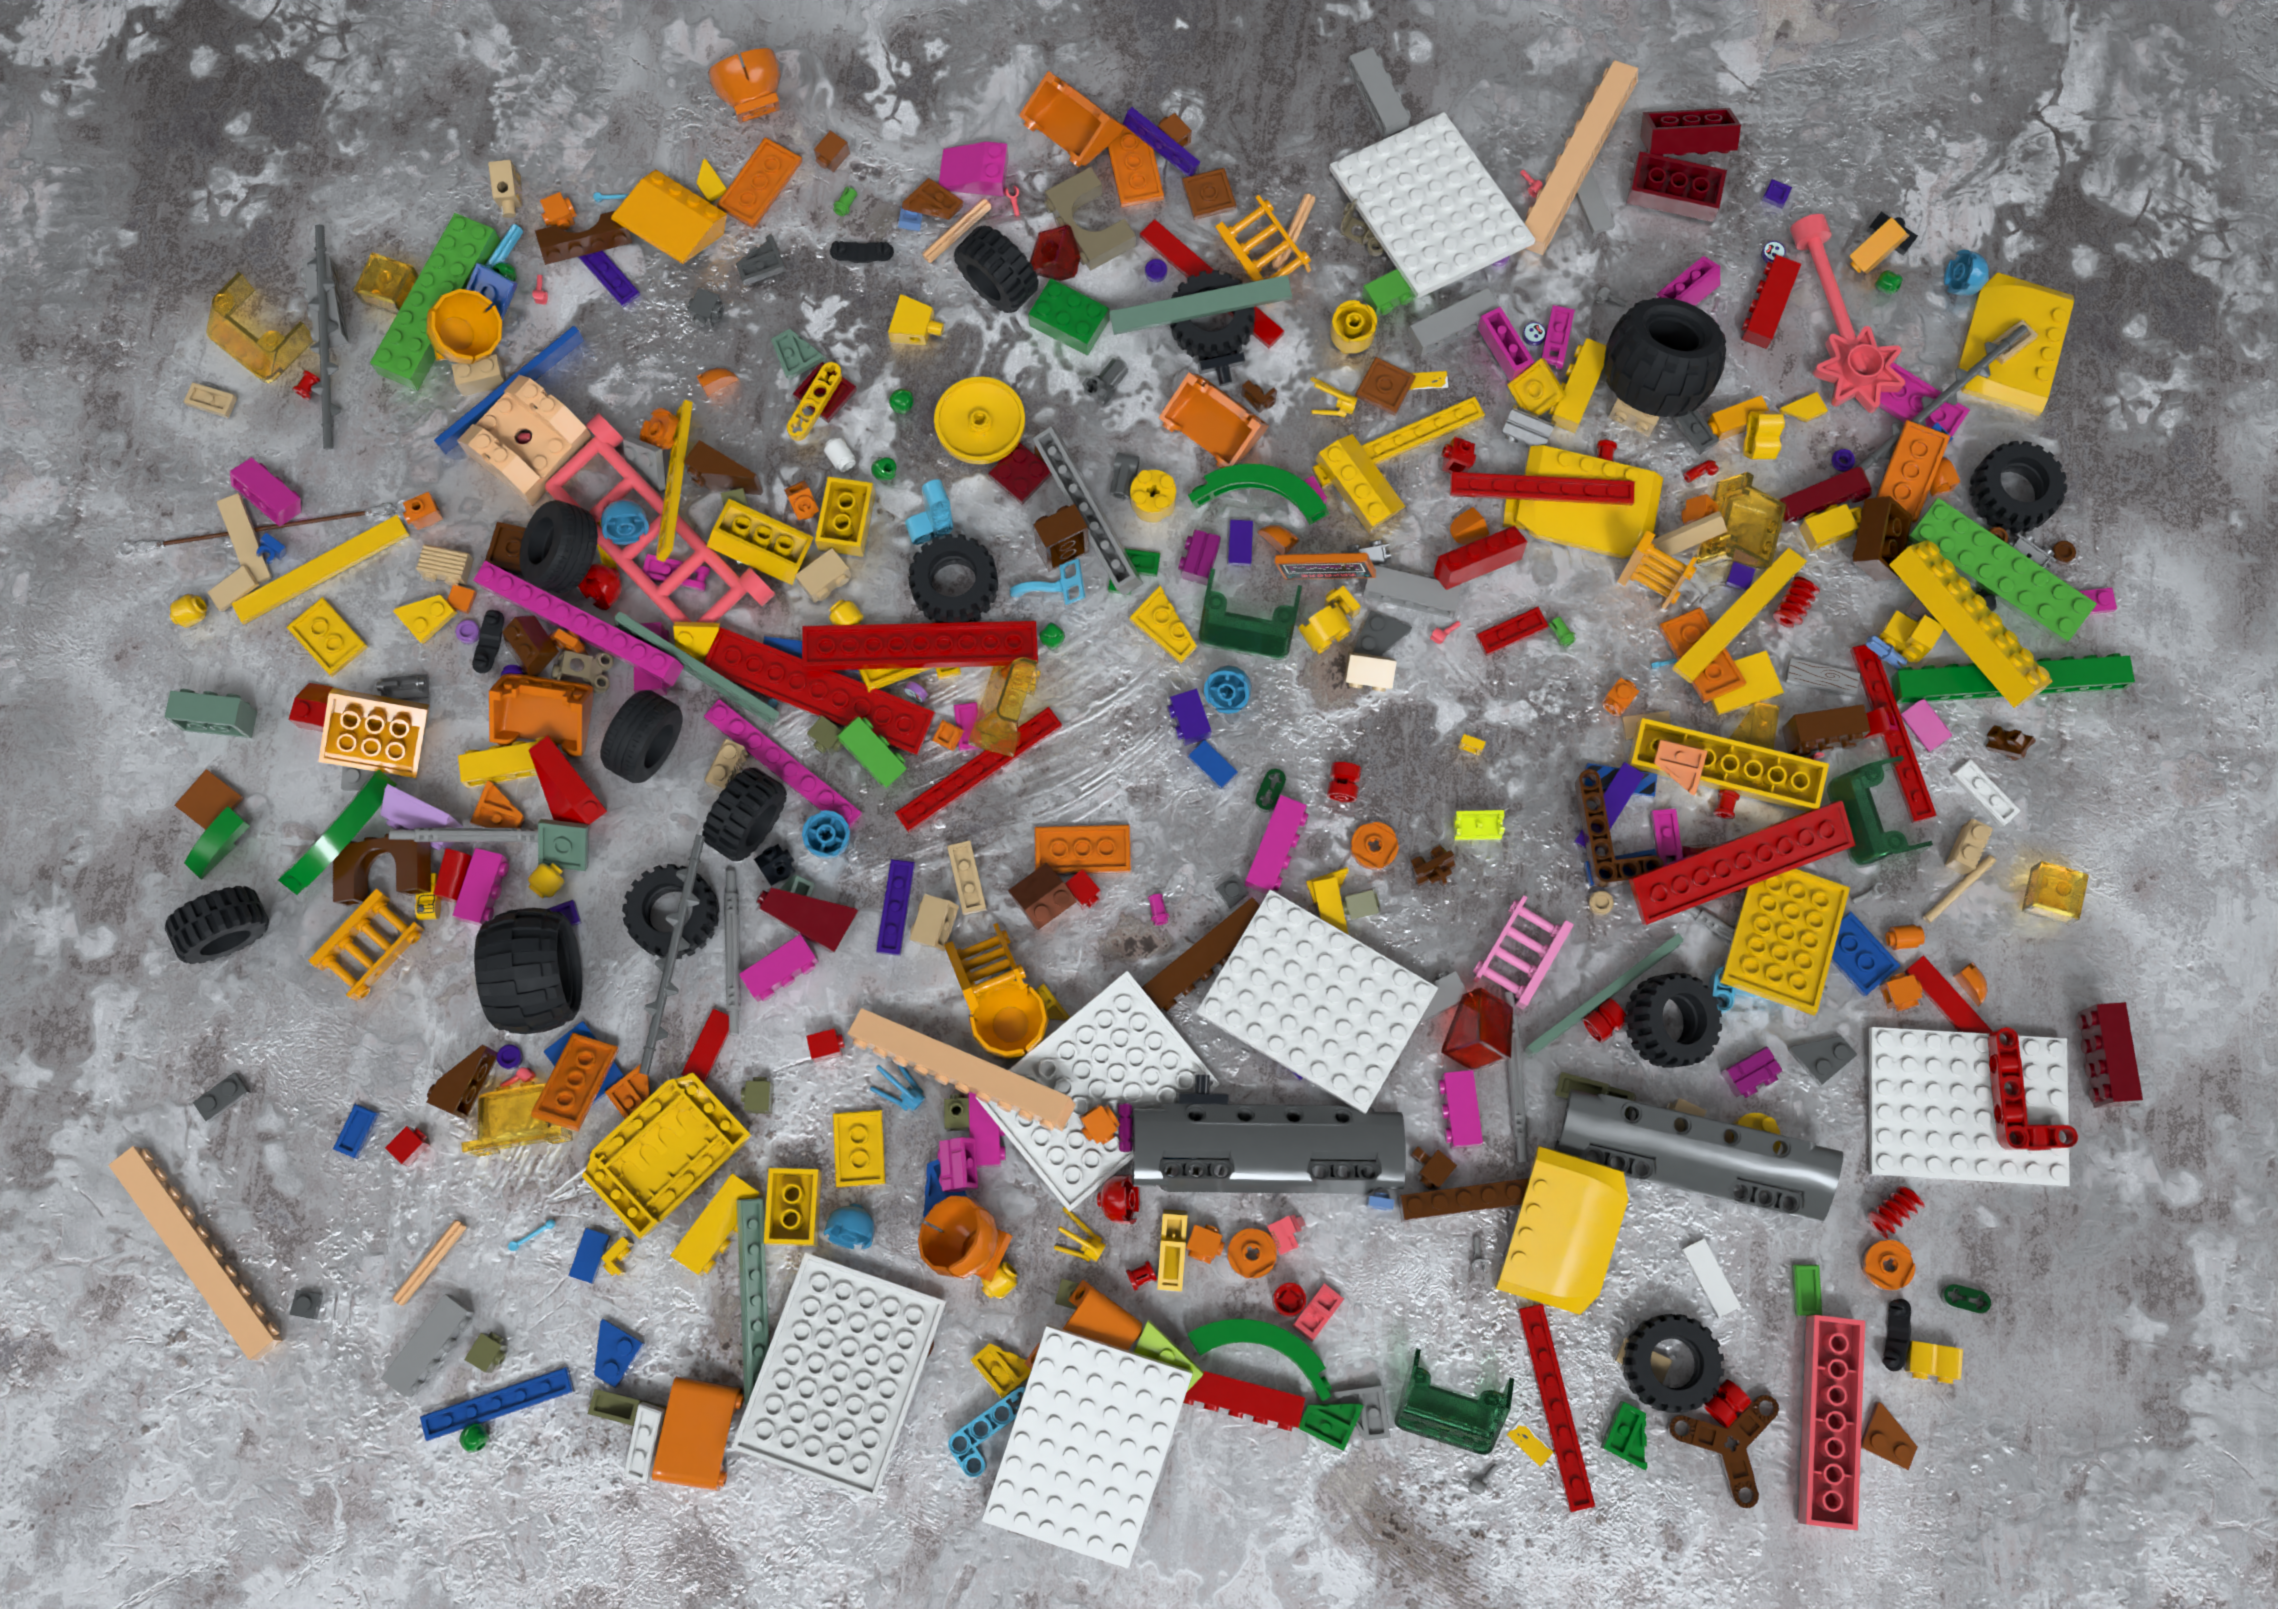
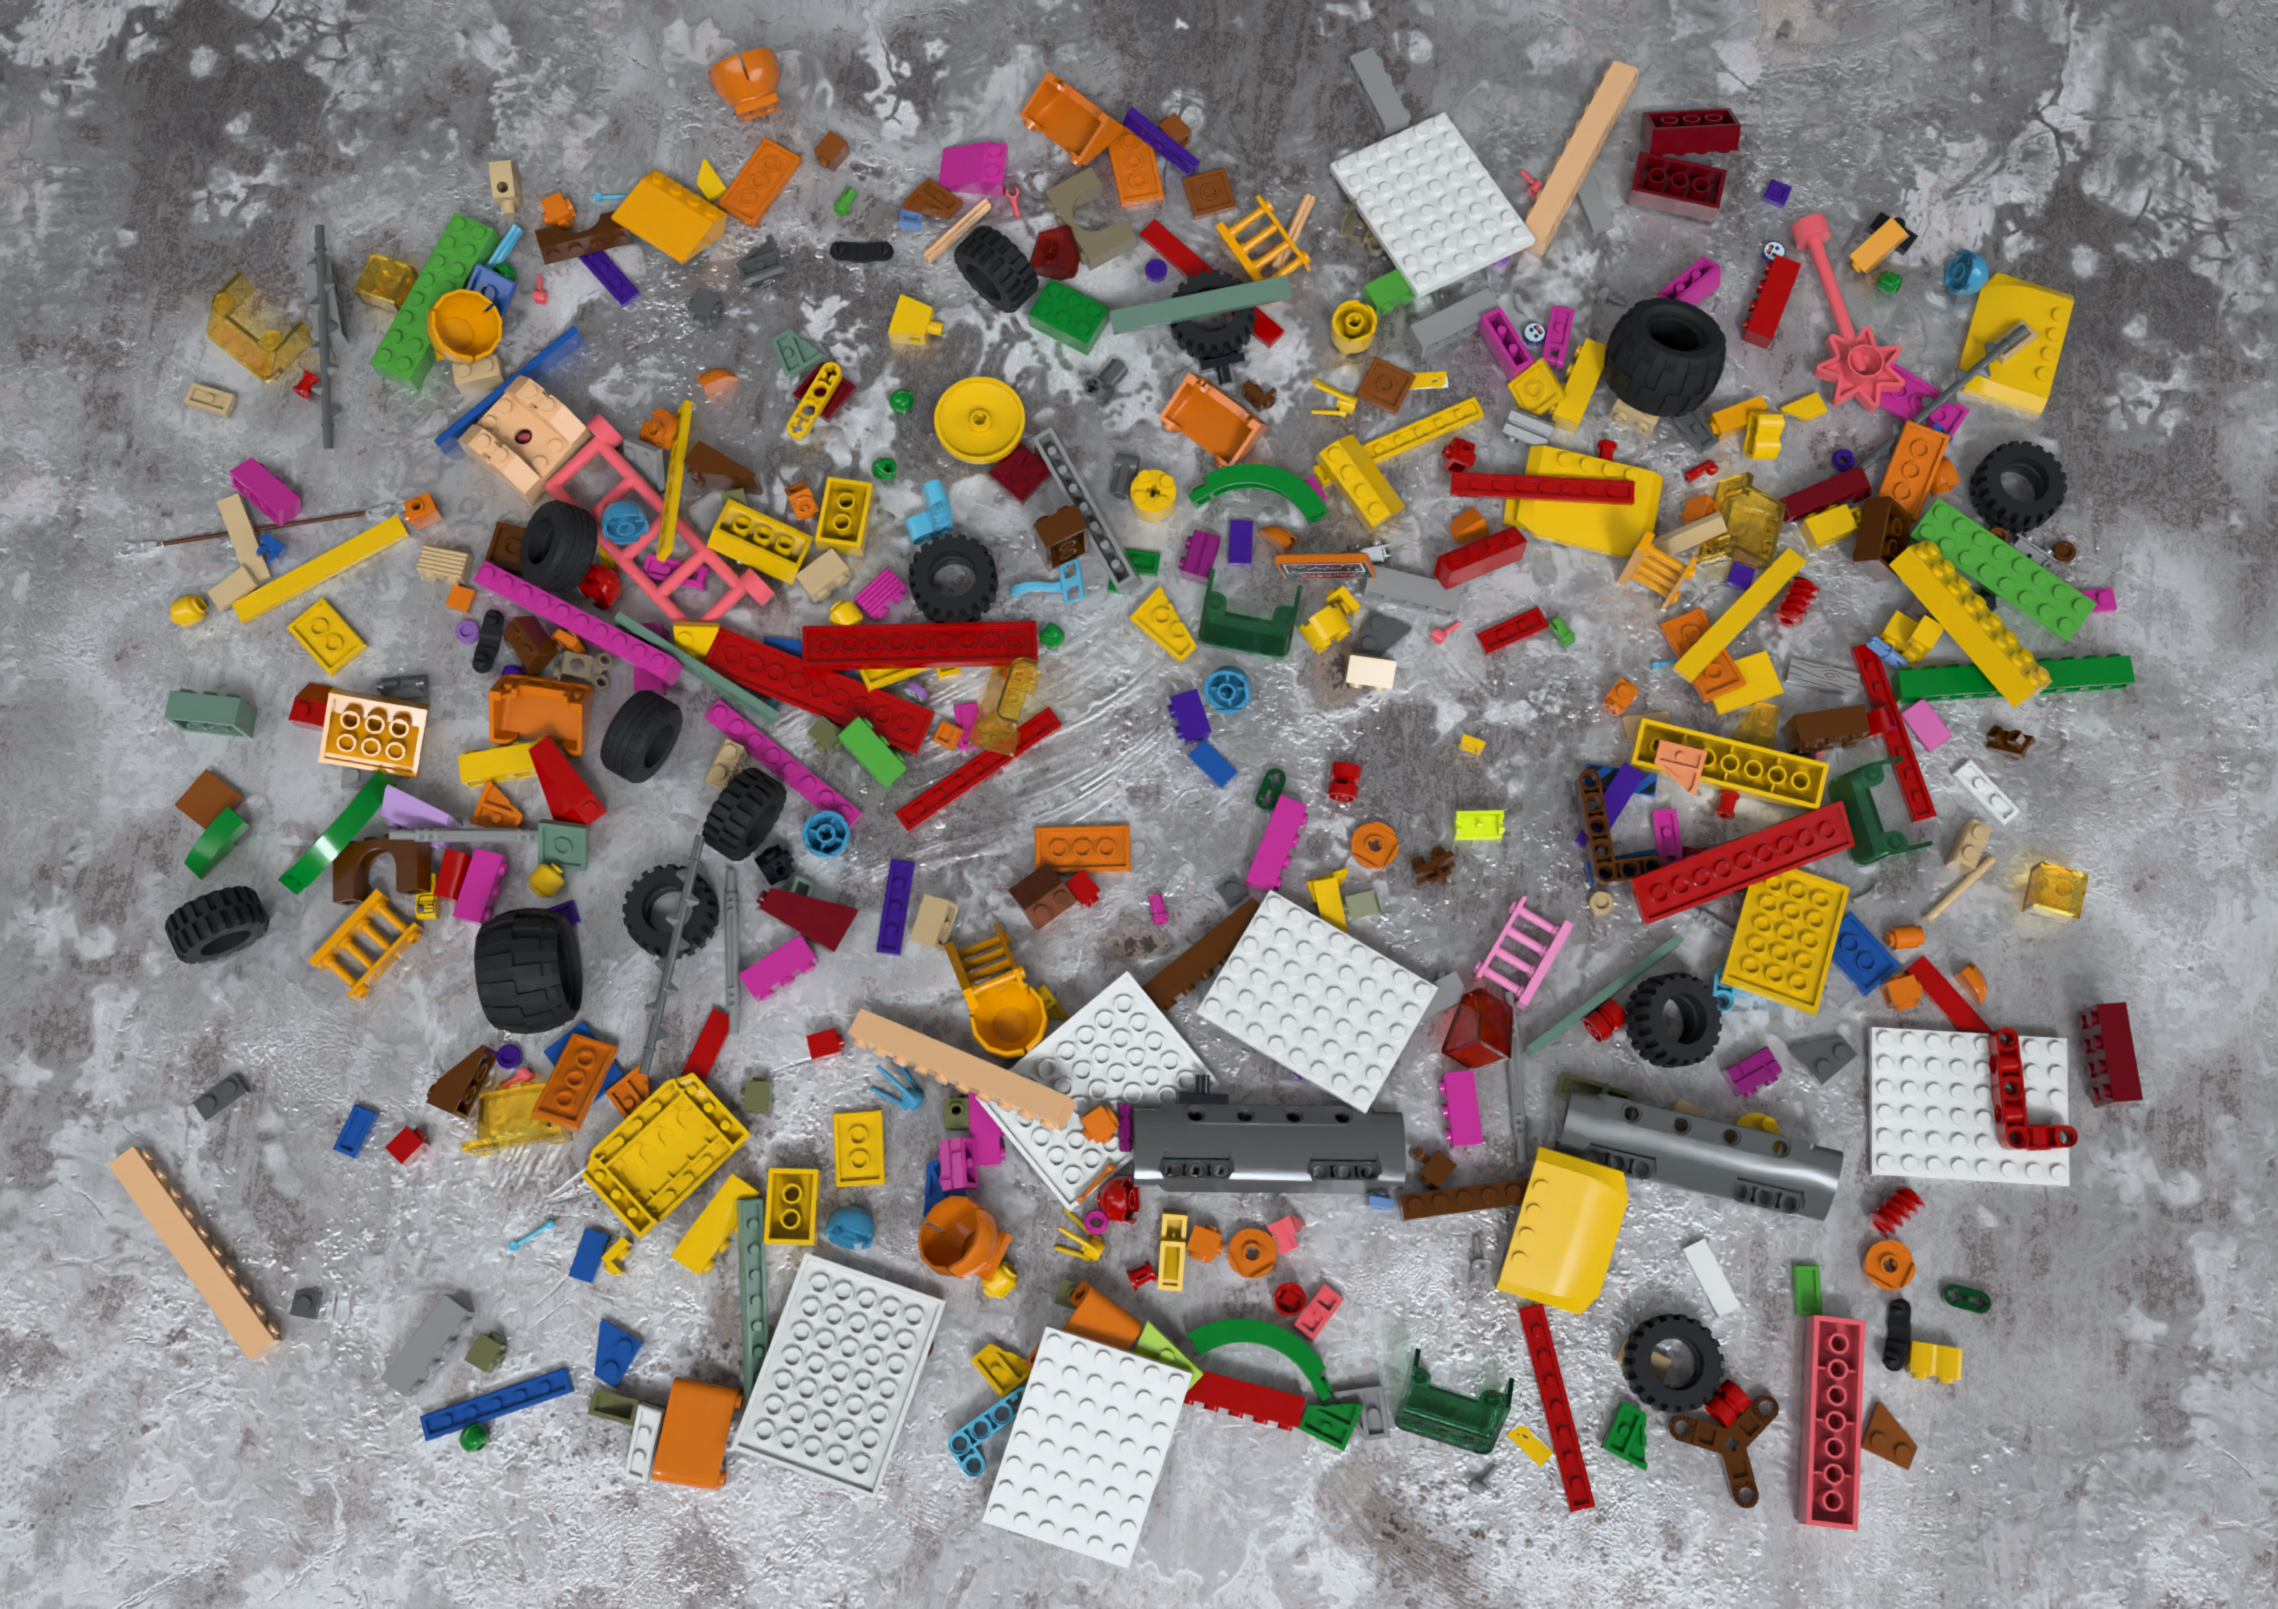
(426, 616): yellow wing -> none
(429, 1262): light nougat axle -> none
(840, 454): white brick -> none
(881, 595): none -> dark pink brick
(966, 878): tan plate -> none
(1095, 1214): none -> dark pink plate
(1110, 1167): none -> orange hinge

